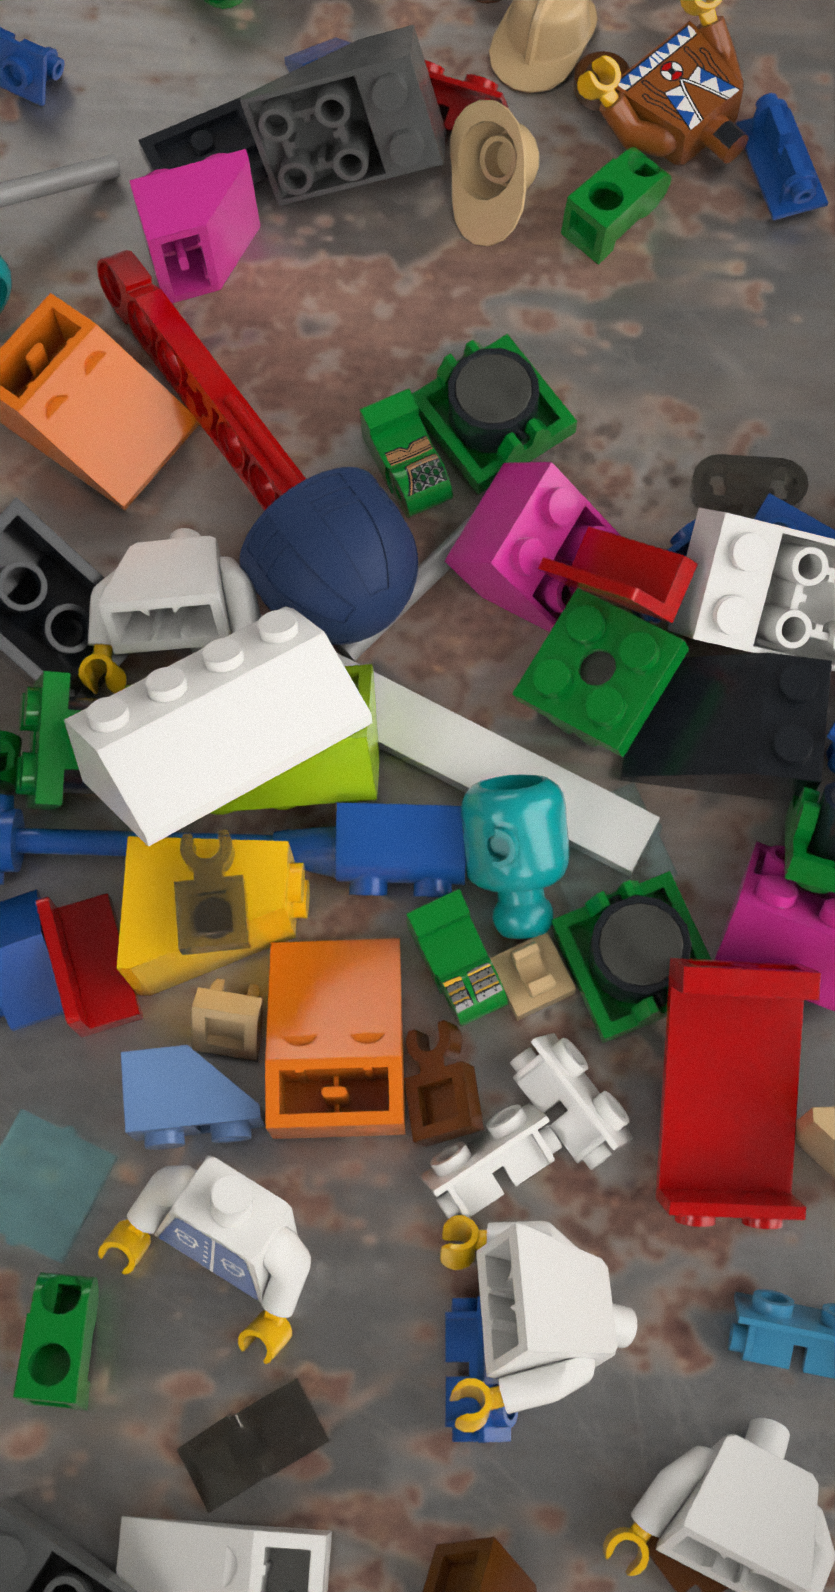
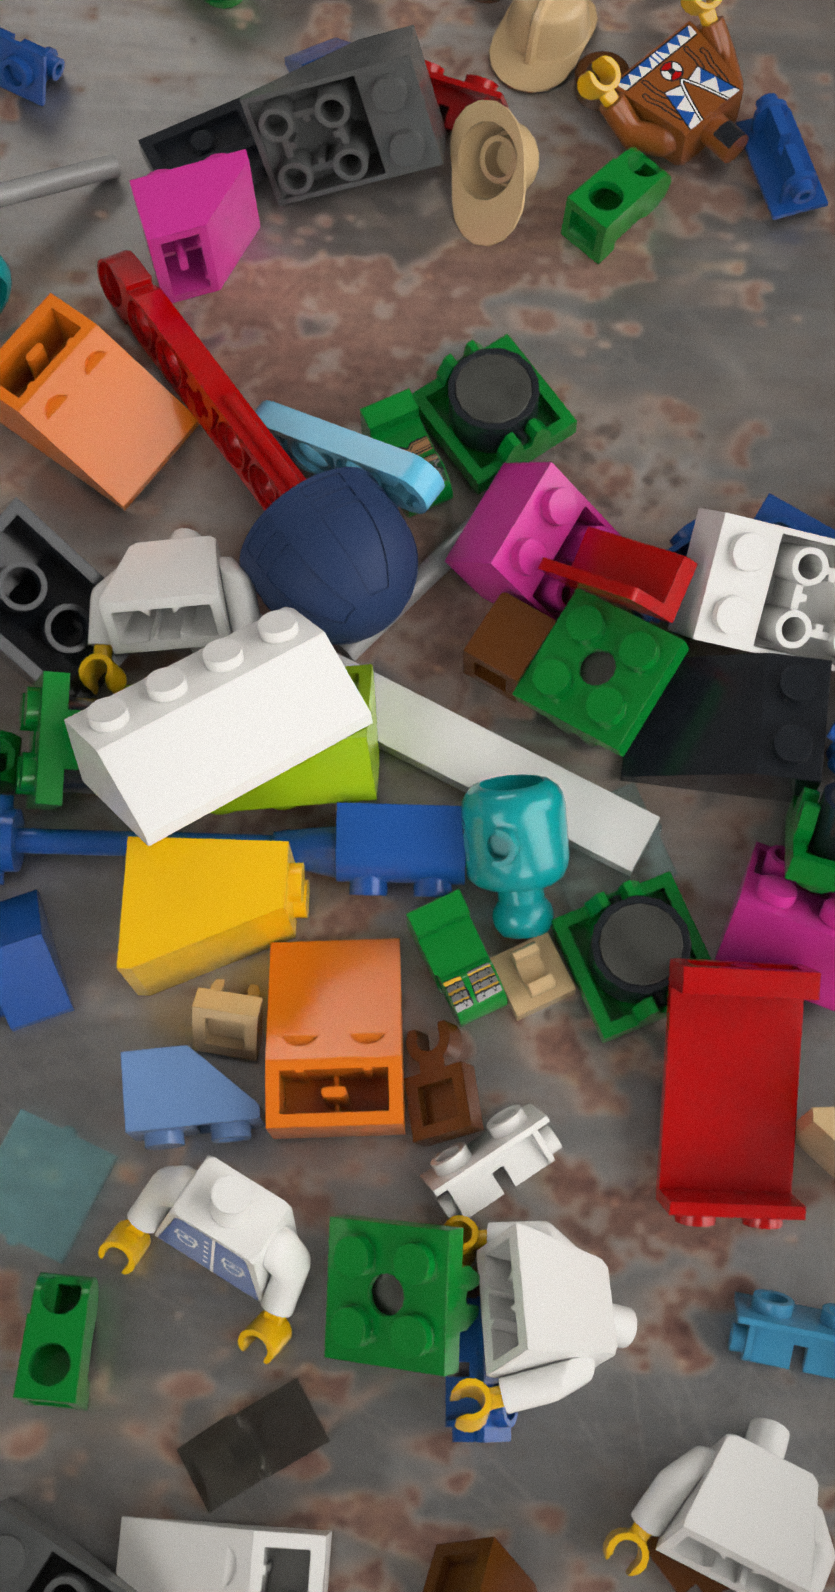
(83, 956): red panel -> none
(212, 906): clear smoke plate -> none
(323, 446): none -> medium azure beam
(397, 1294): none -> green piece
(505, 644): none -> reddish brown panel
(591, 1115): white hinge -> none
(747, 483): clear smoke beam -> none

